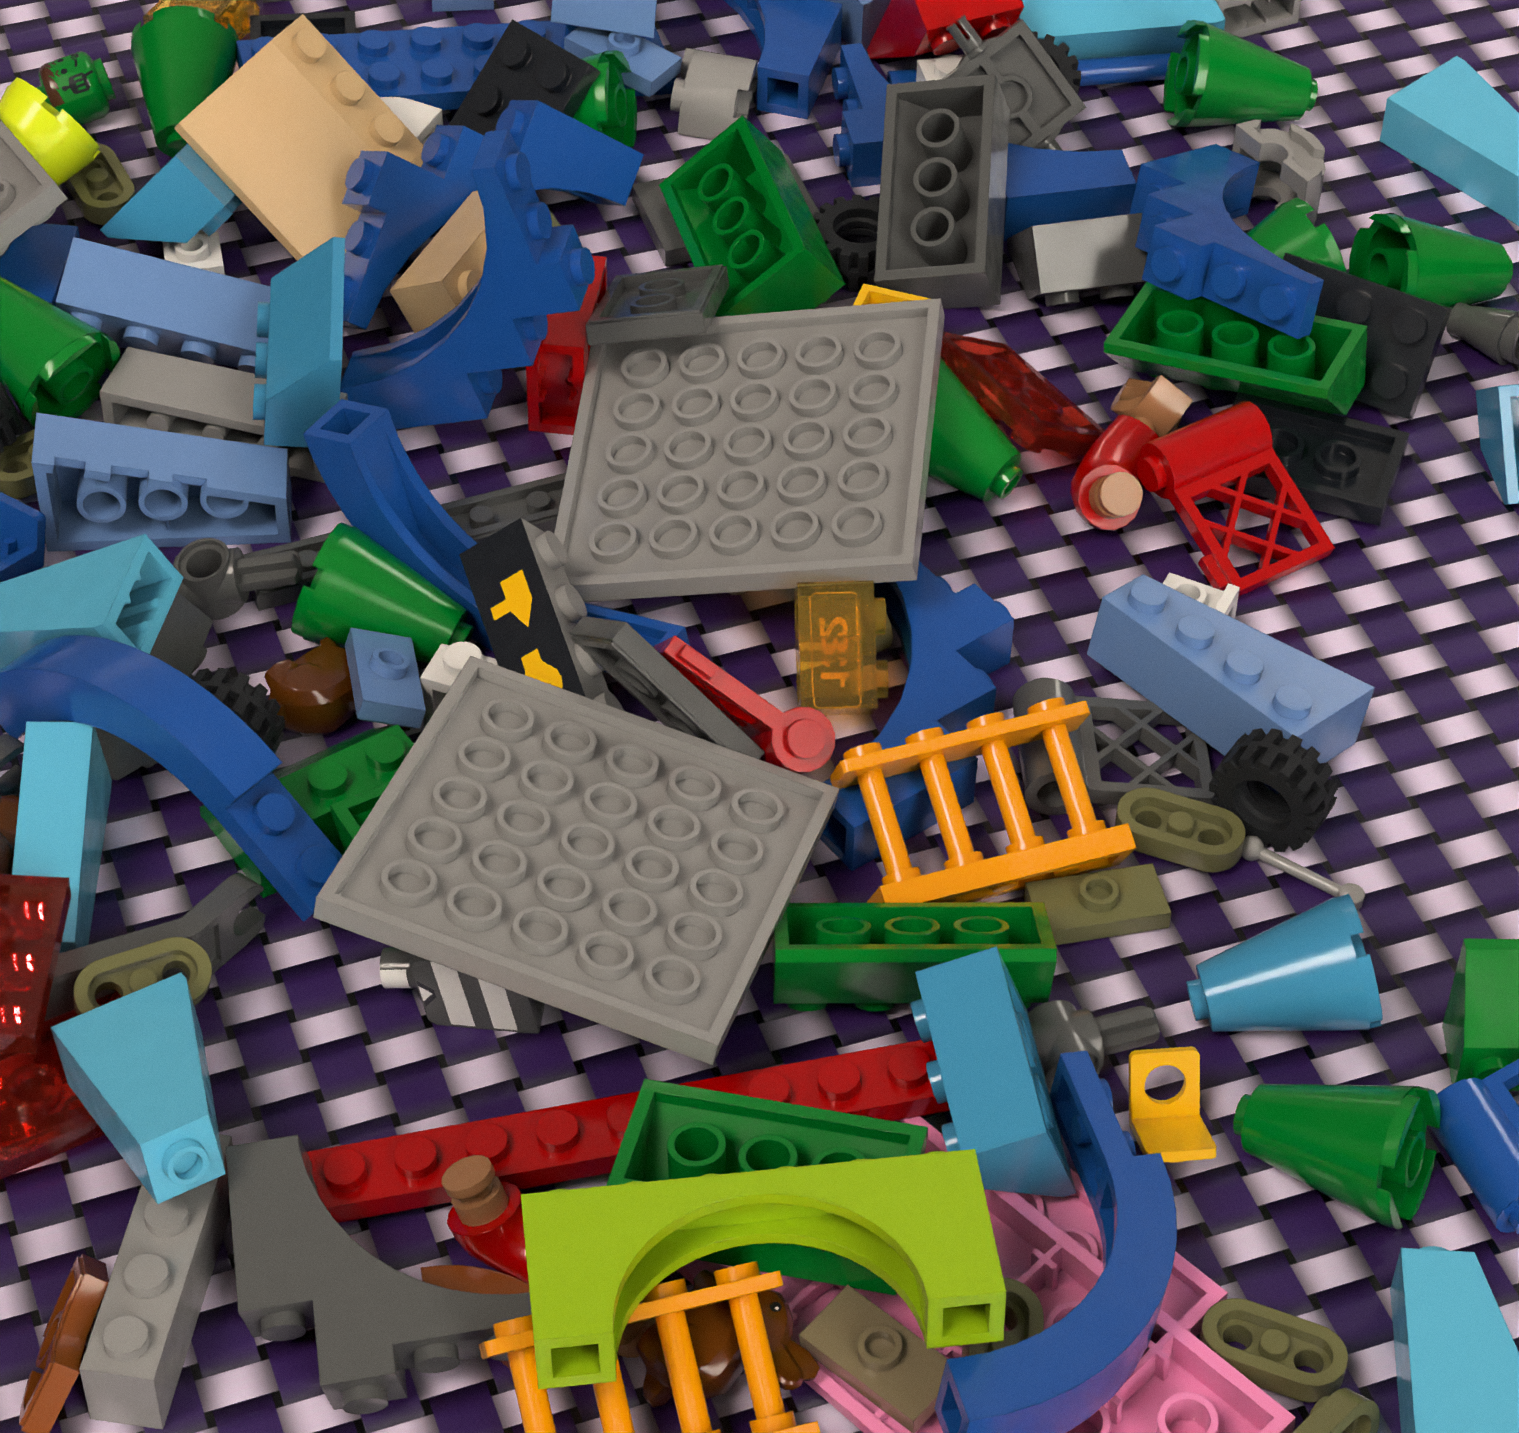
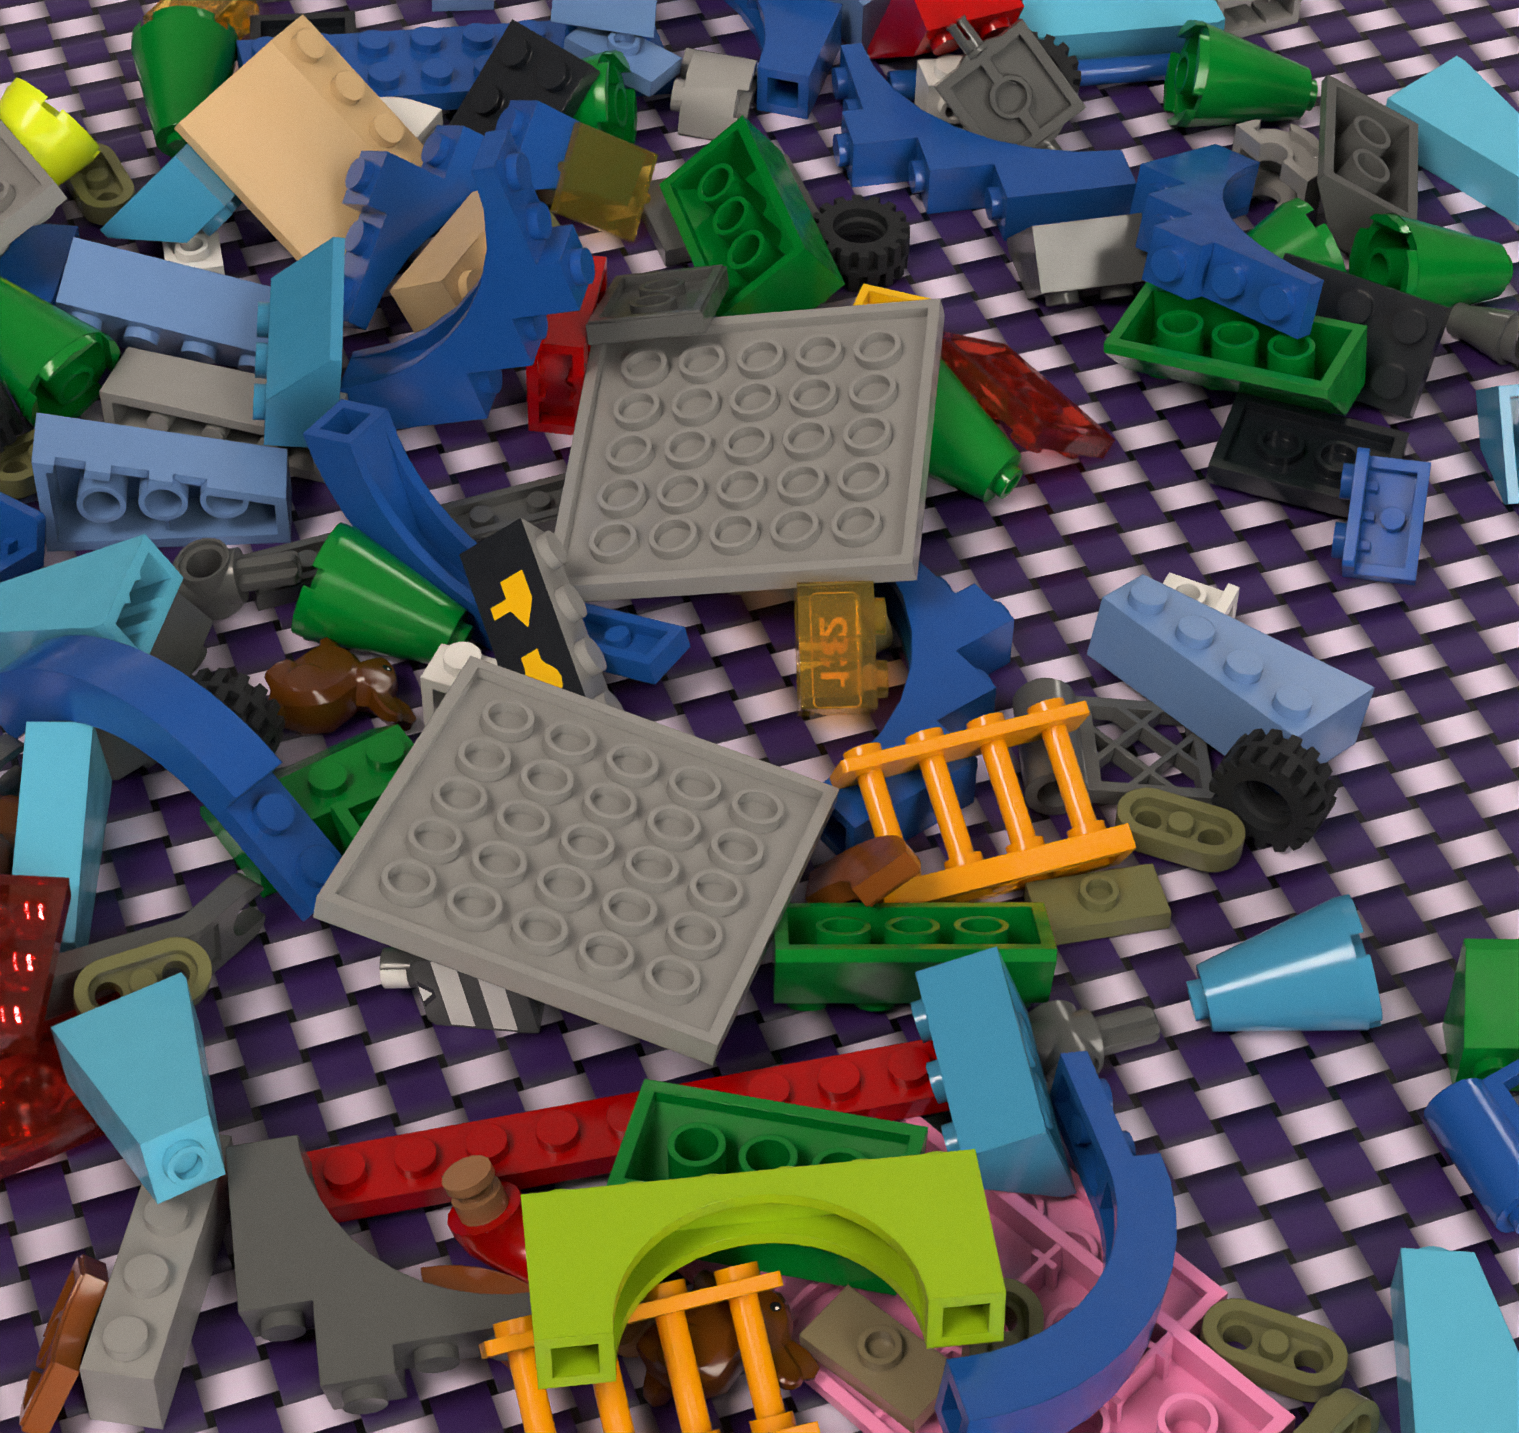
(77, 86): green head -> none
(384, 678): medium blue plate -> none
(604, 182): none -> clear yellow piece
(658, 683): dark grey tile -> none
(791, 739): piece -> none
(864, 872): none -> dark orange tile
(944, 190): dark grey slope -> none
(1107, 480): piece -> none
(1170, 1124): yellow bracket -> none
(1207, 460): red piece -> none
(1254, 849): light grey hinge -> none
(1346, 1142): green cone -> none
(1363, 161): none -> dark grey slope
(1383, 518): none -> blue bracket

